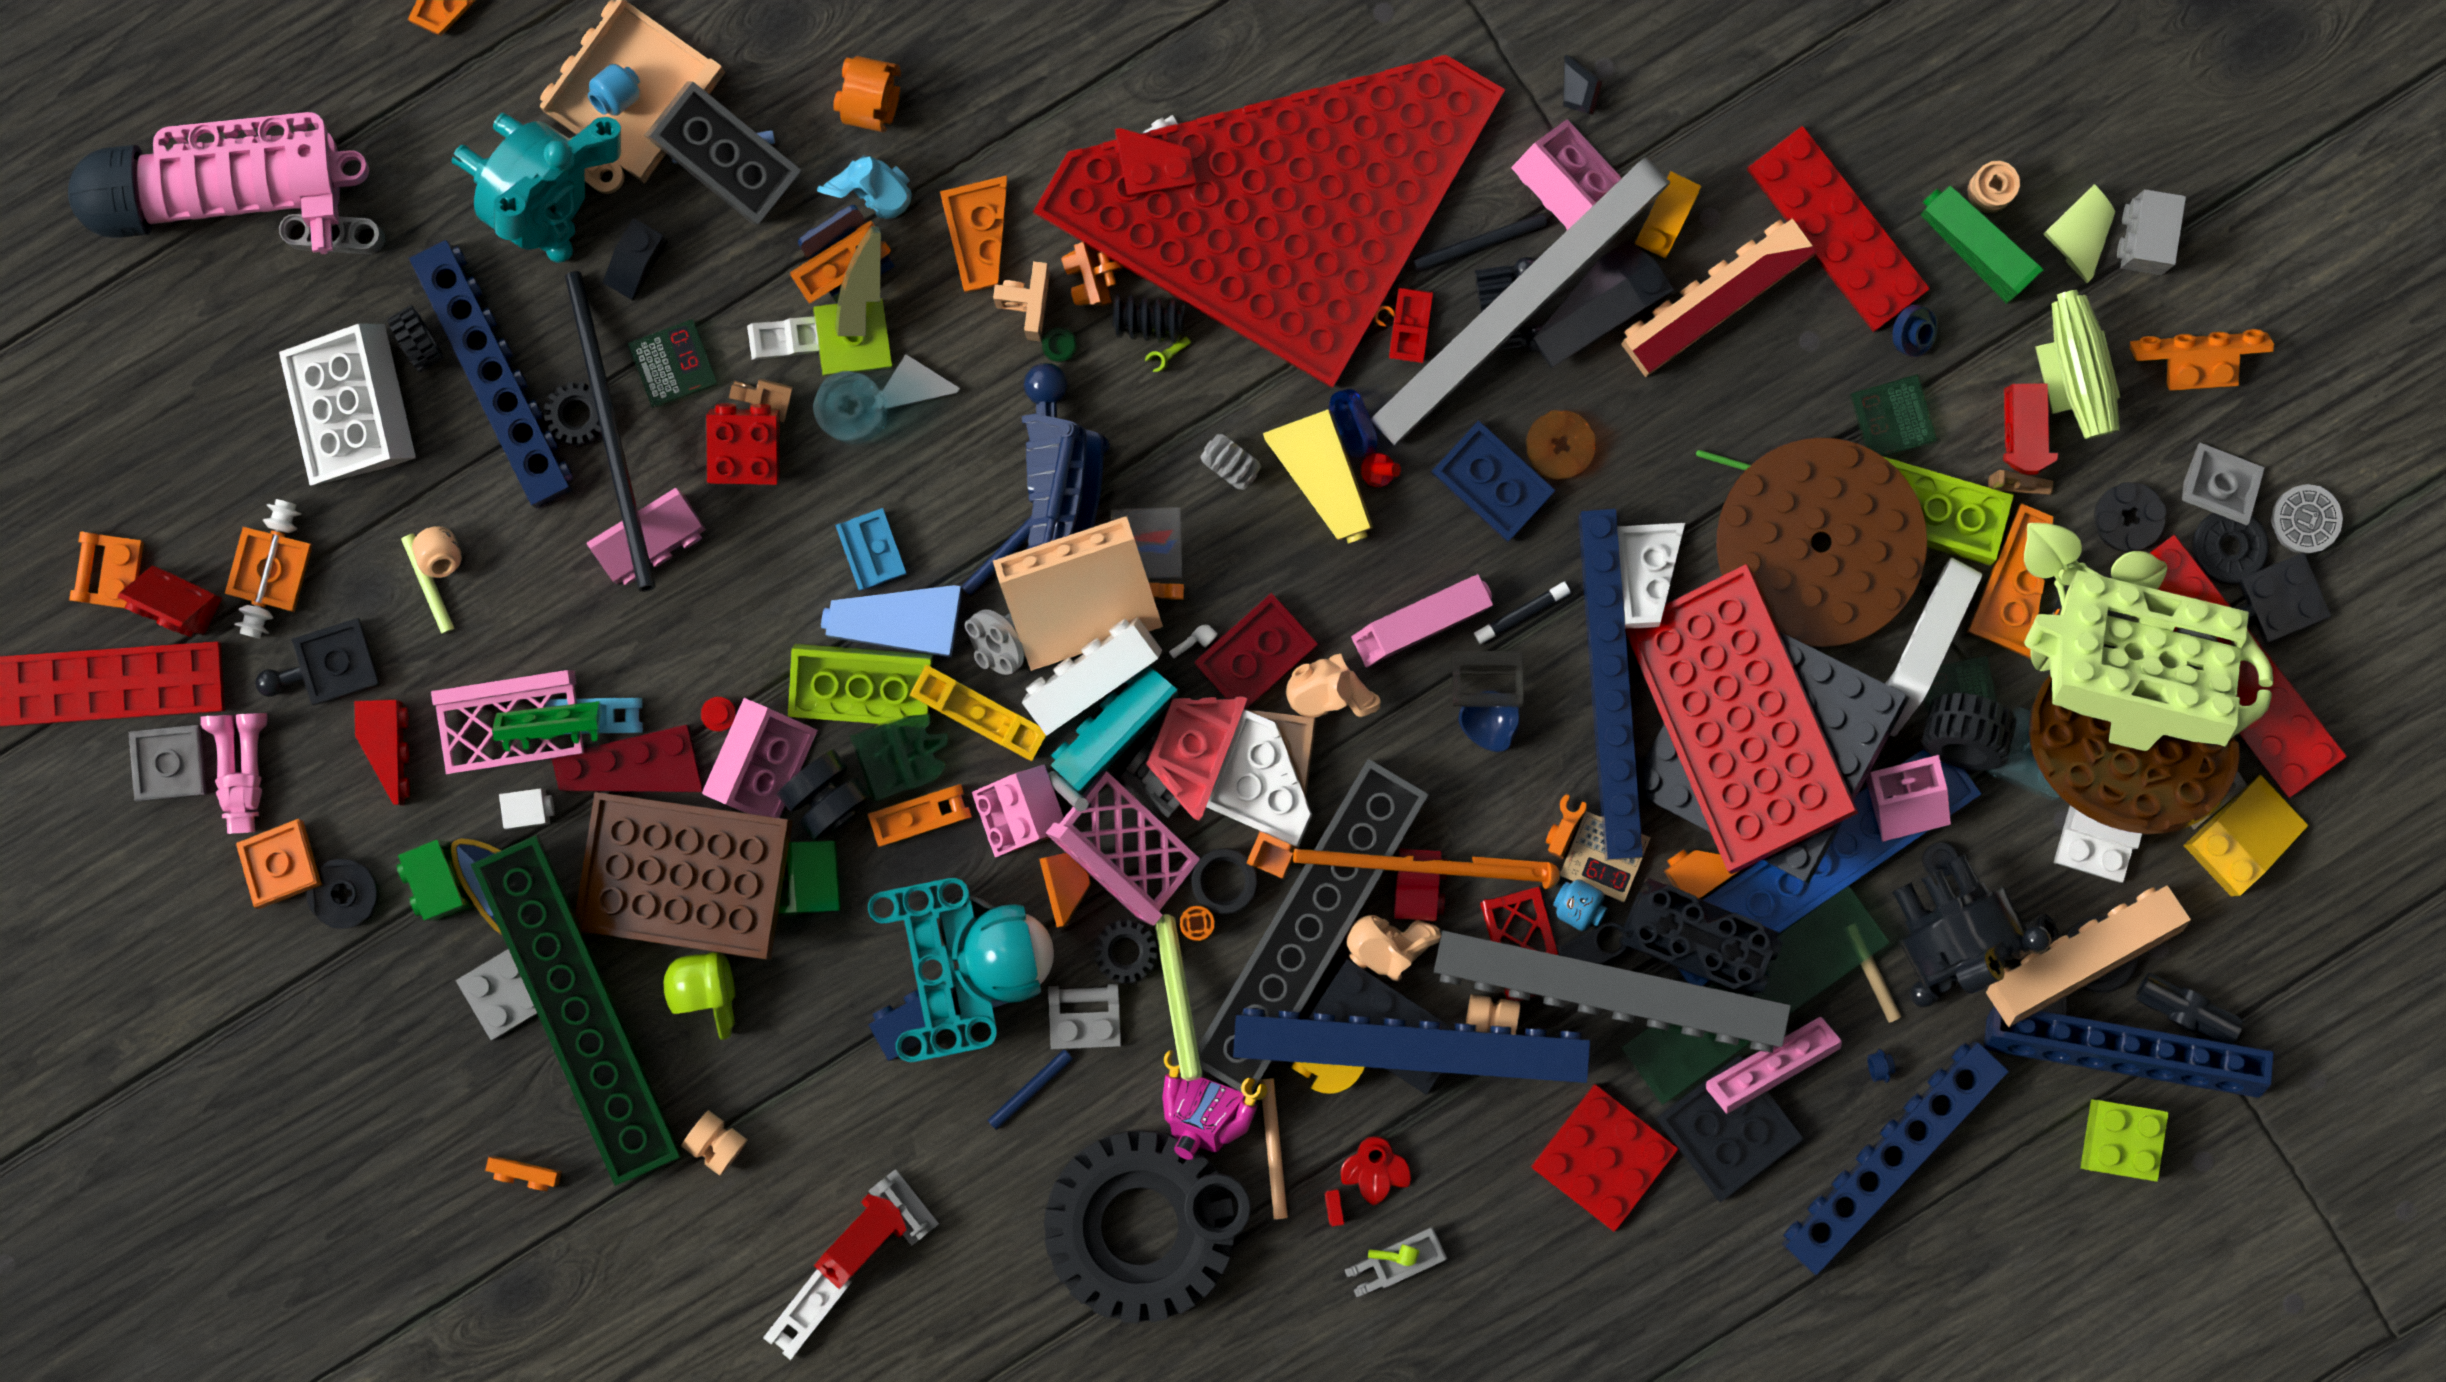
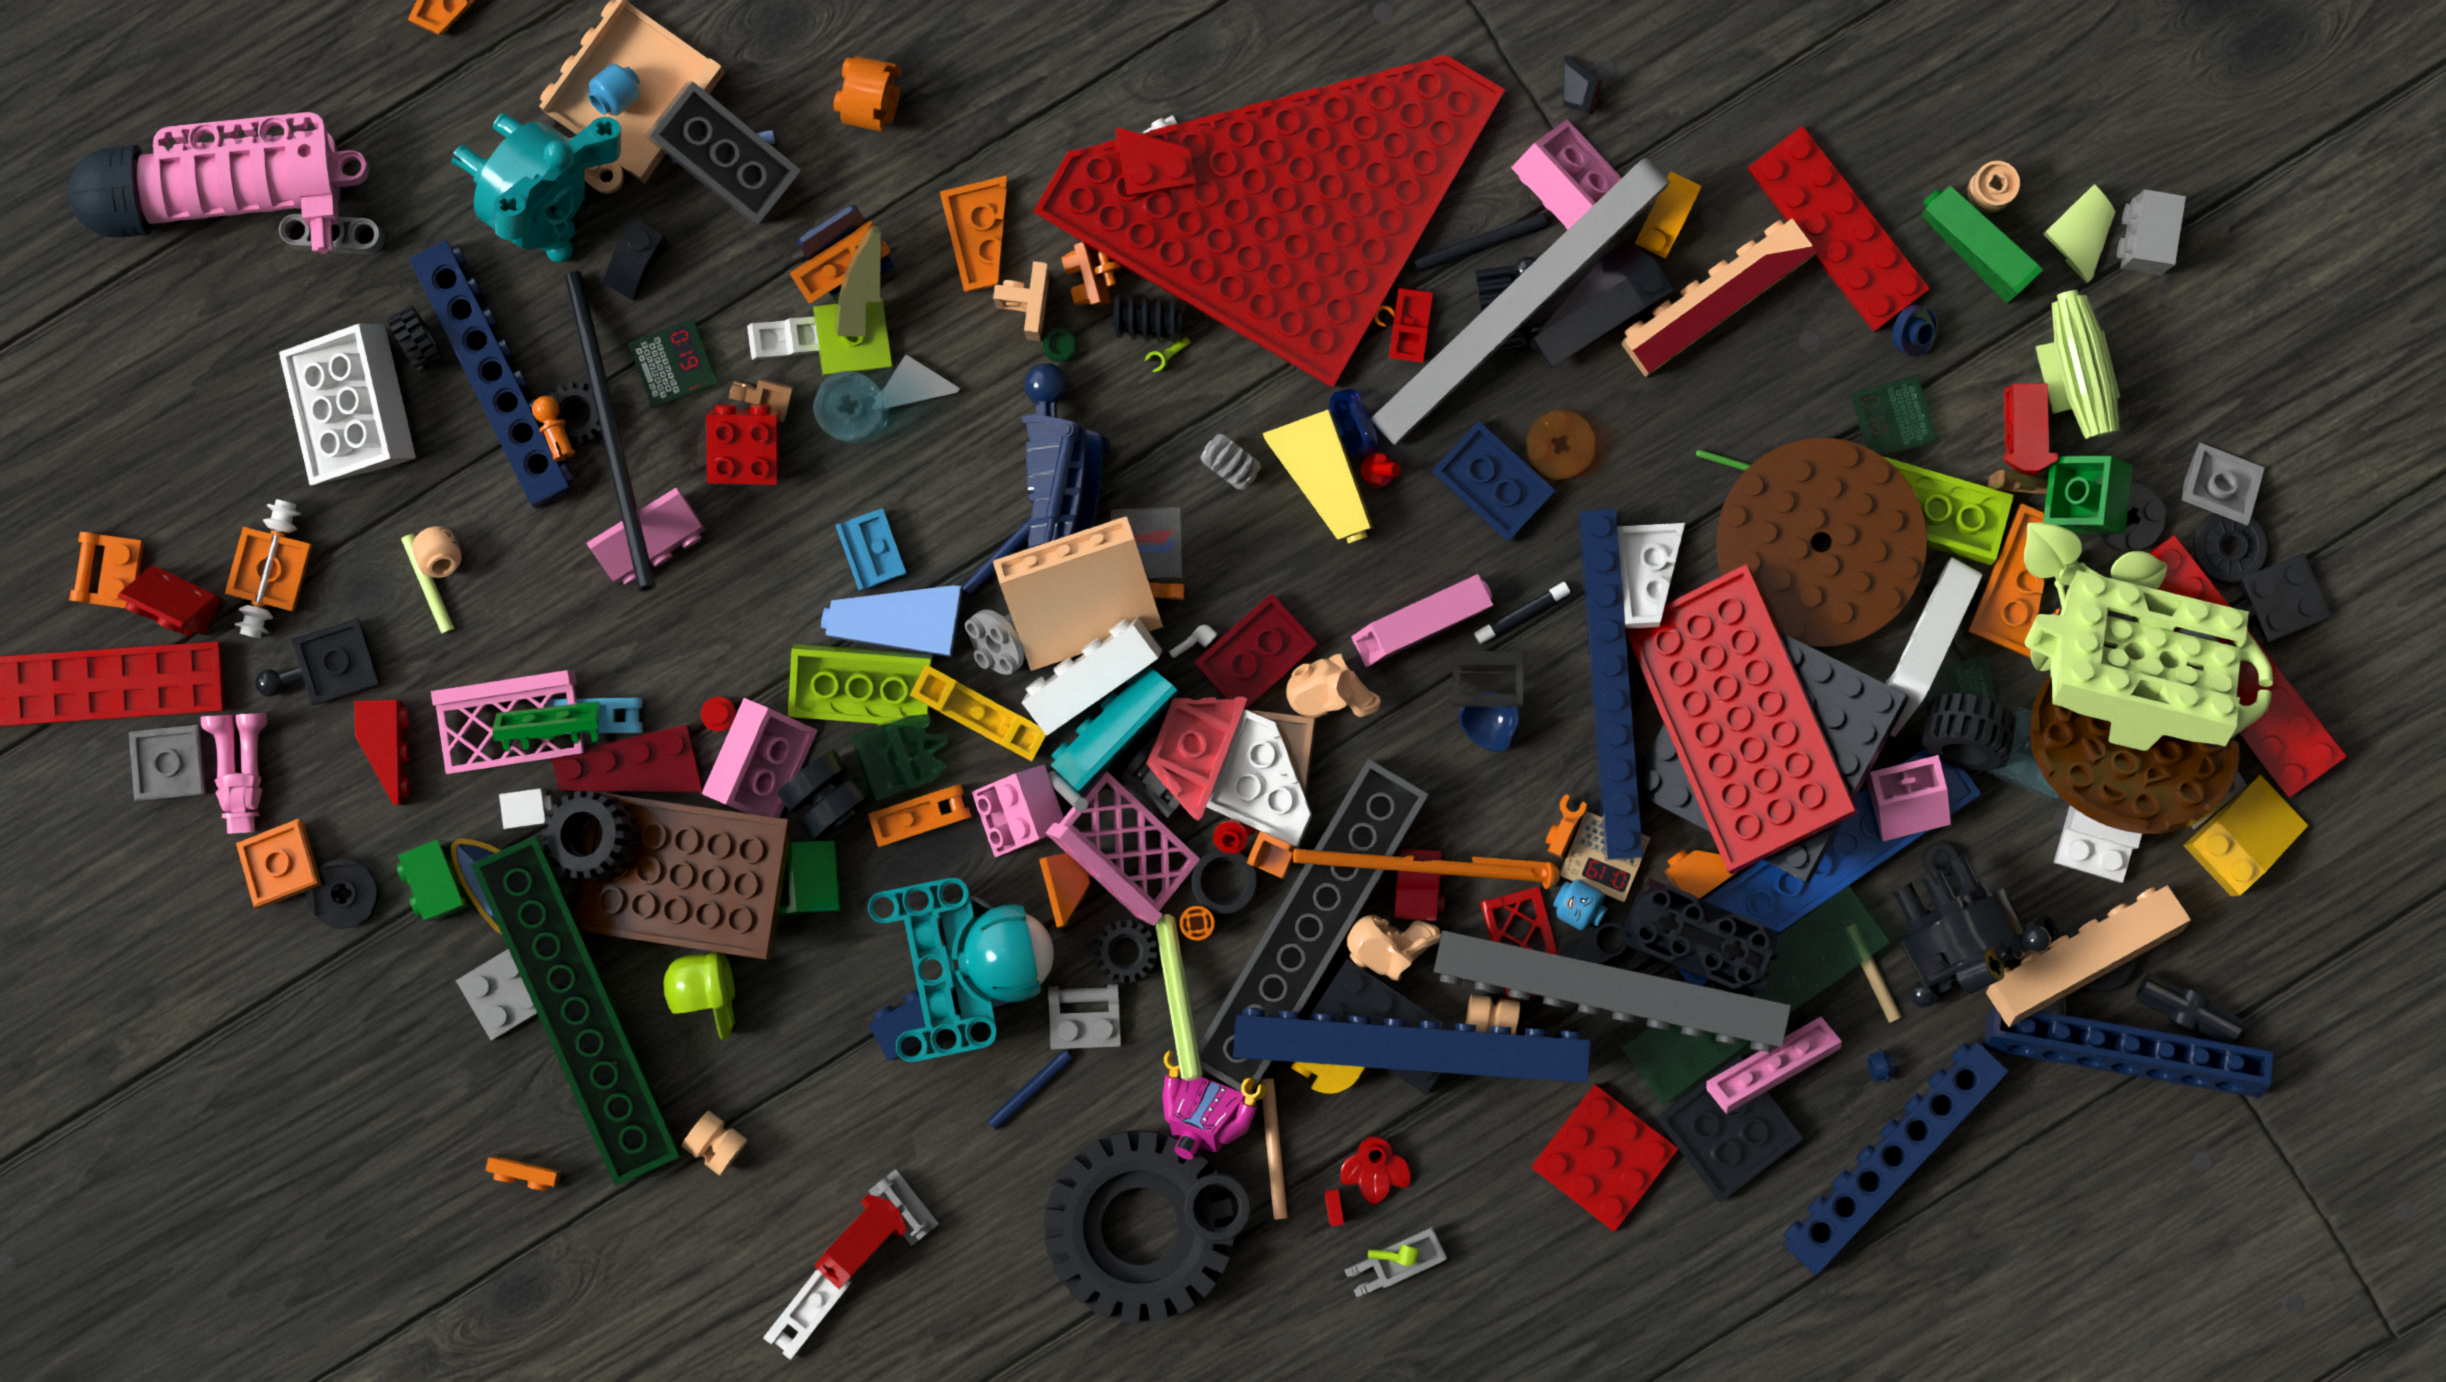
(546, 411): none -> orange pin
(565, 833): none -> black tyre
(876, 183): medium azure head -> none
(1232, 835): none -> red plate
(2089, 494): none -> green brick
(2124, 1140): lime brick -> none
(2202, 359): orange bracket -> none
(2307, 519): tile -> none

